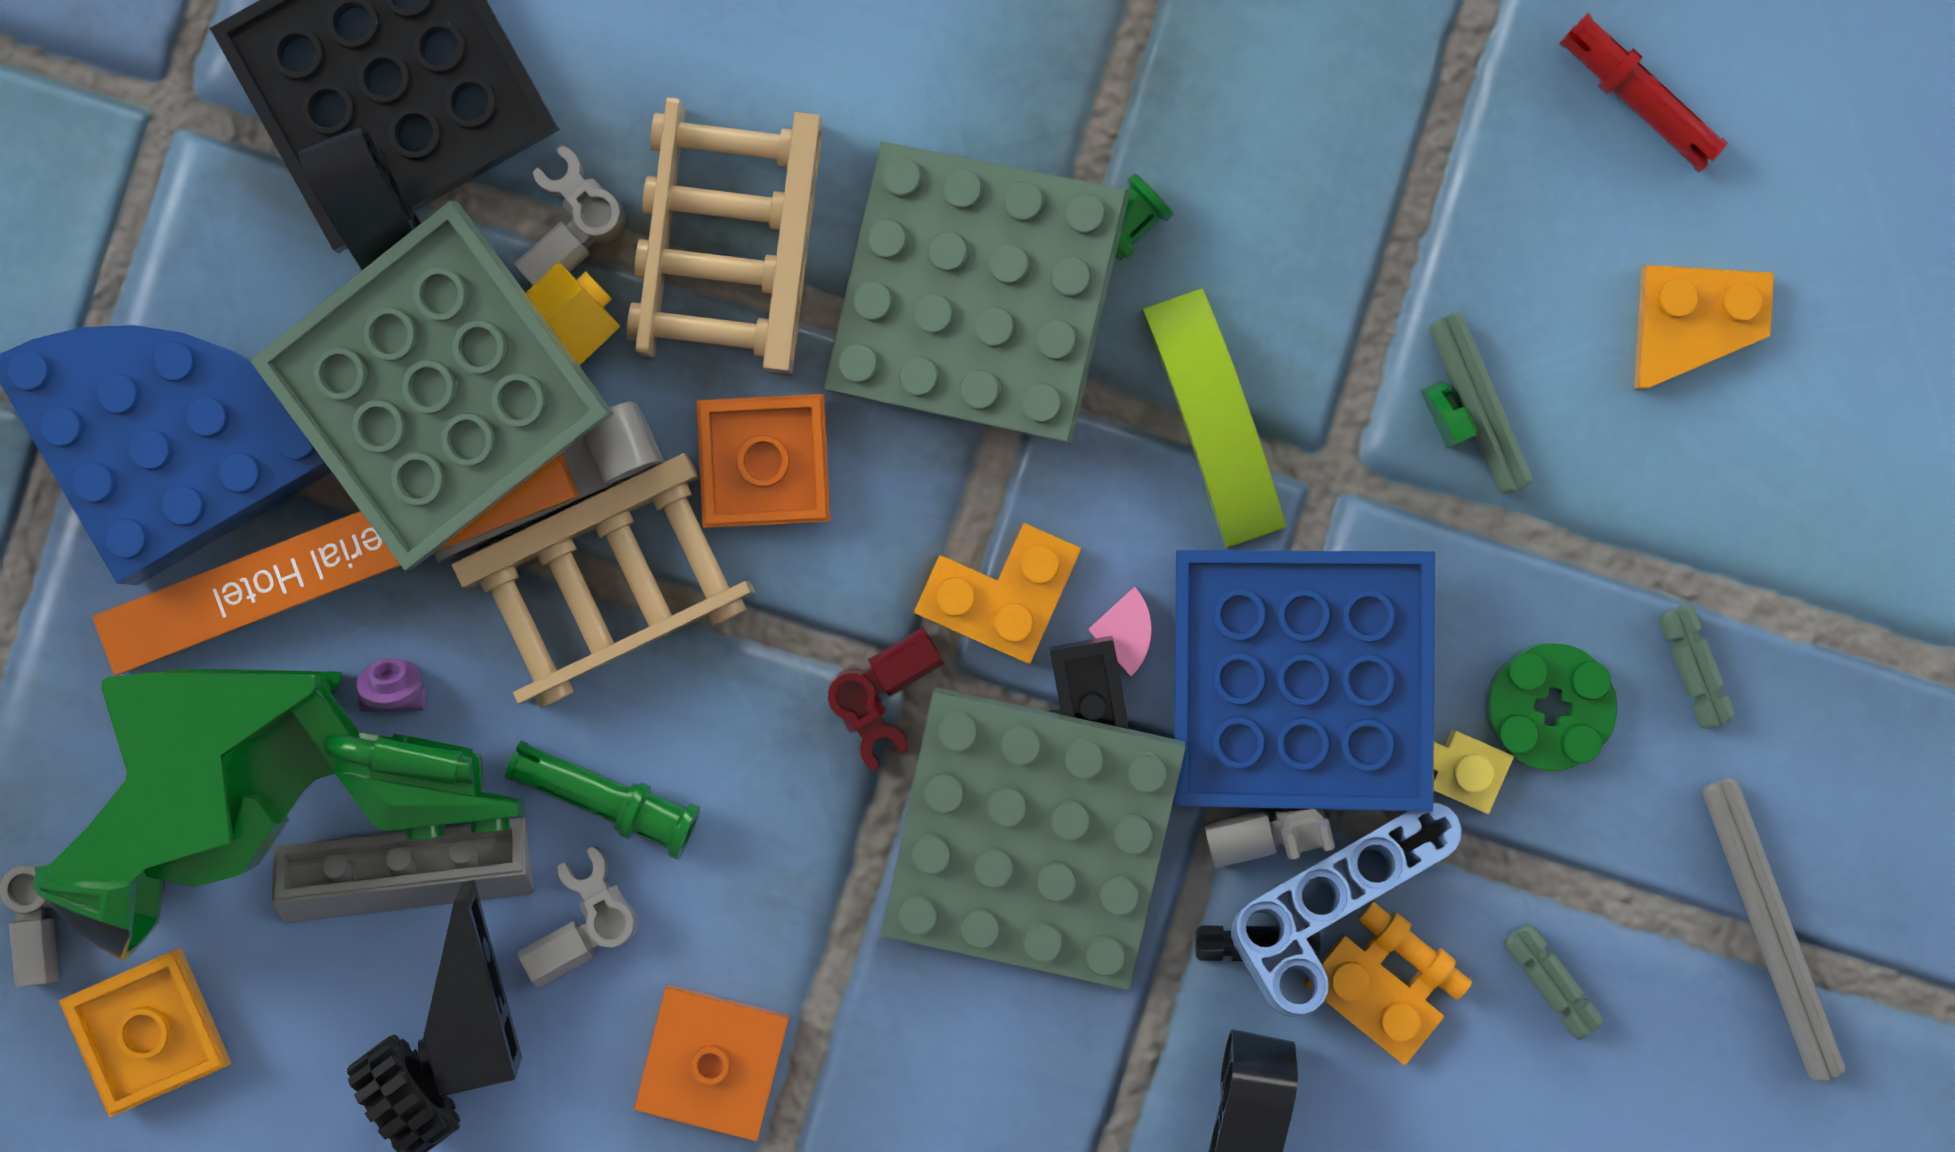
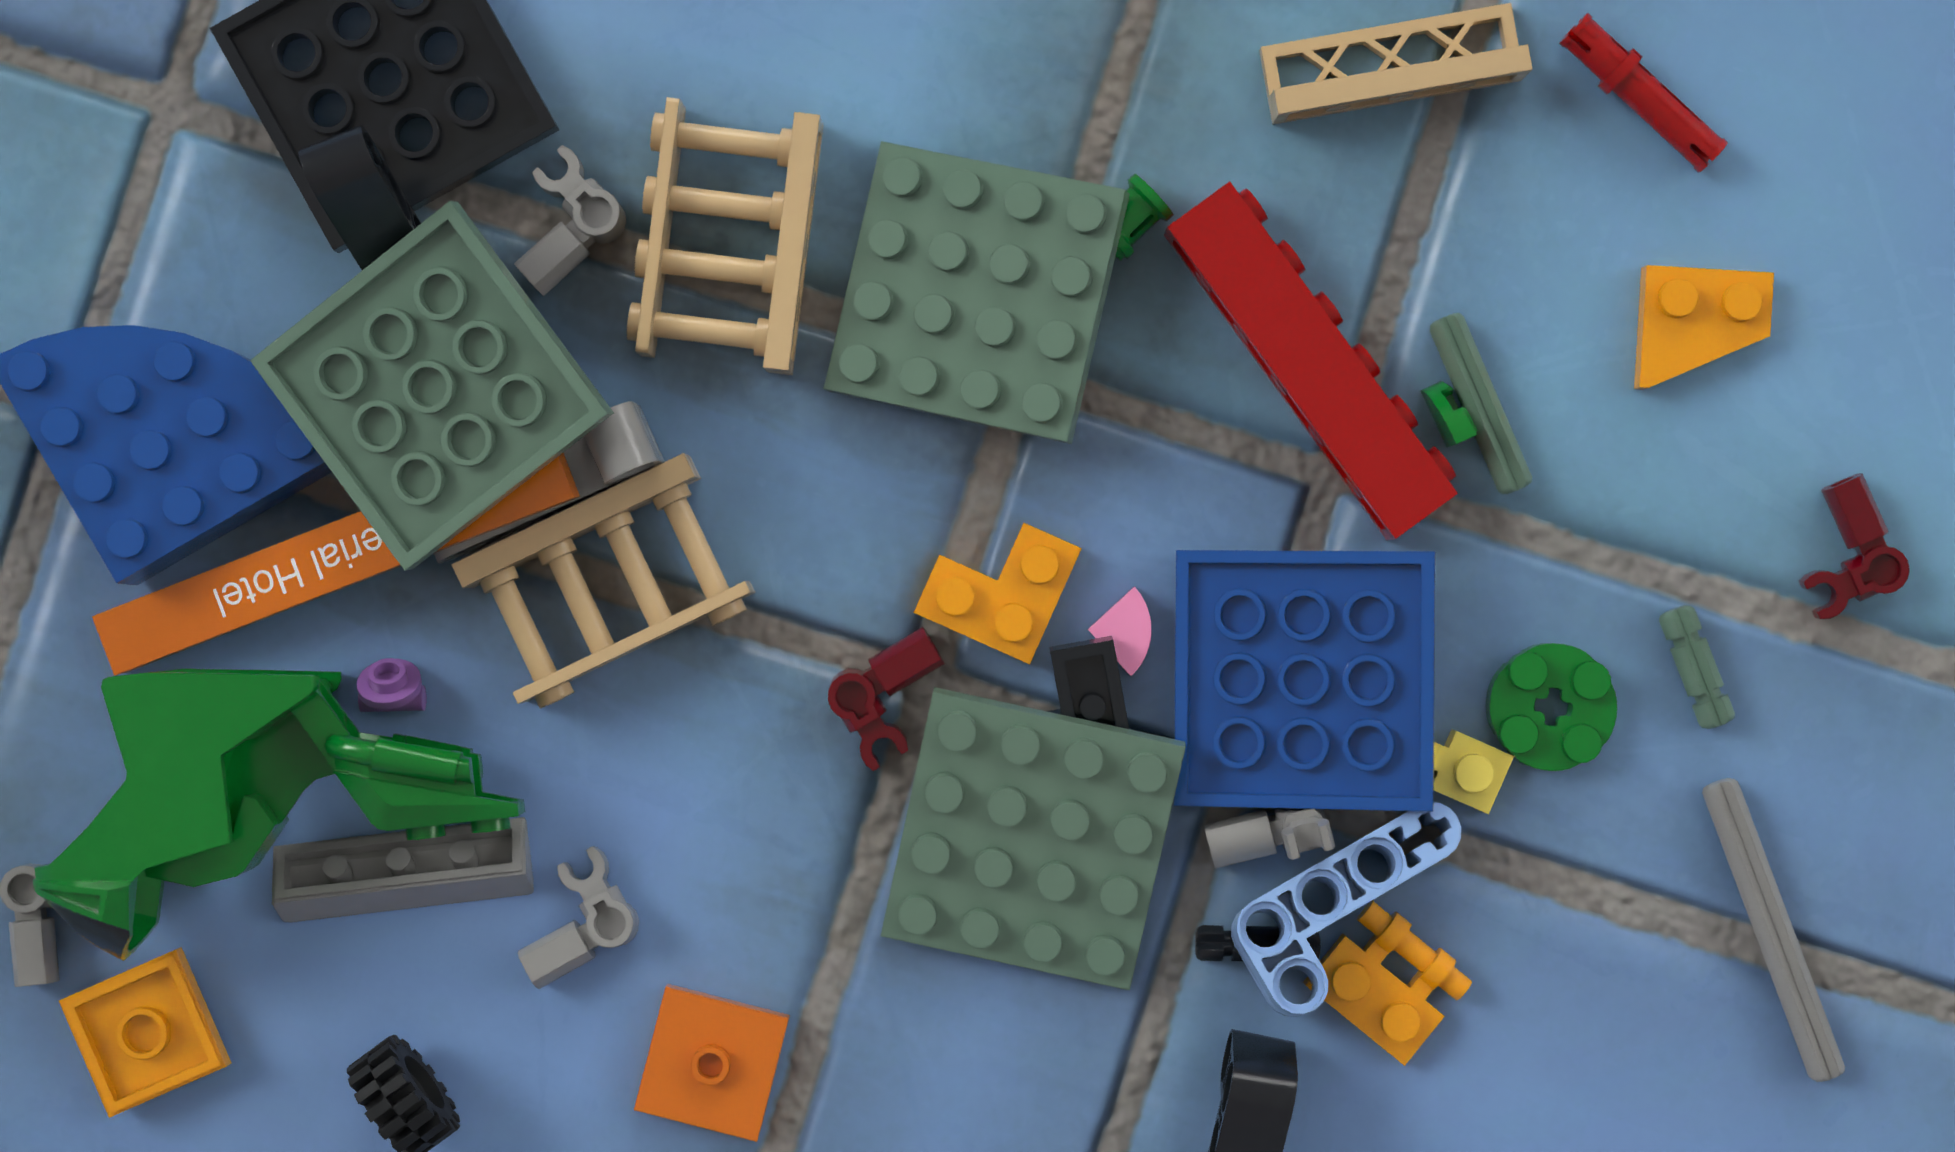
(469, 1022): black slope -> none
(574, 310): yellow brick -> none
(630, 808): green pin -> none
(763, 461): orange plate -> none
(1215, 417): lime slope -> none
(1311, 361): none -> red brick
(1405, 80): none -> tan fence
(1553, 981): sand green axle -> none
(1875, 566): none -> dark red bar

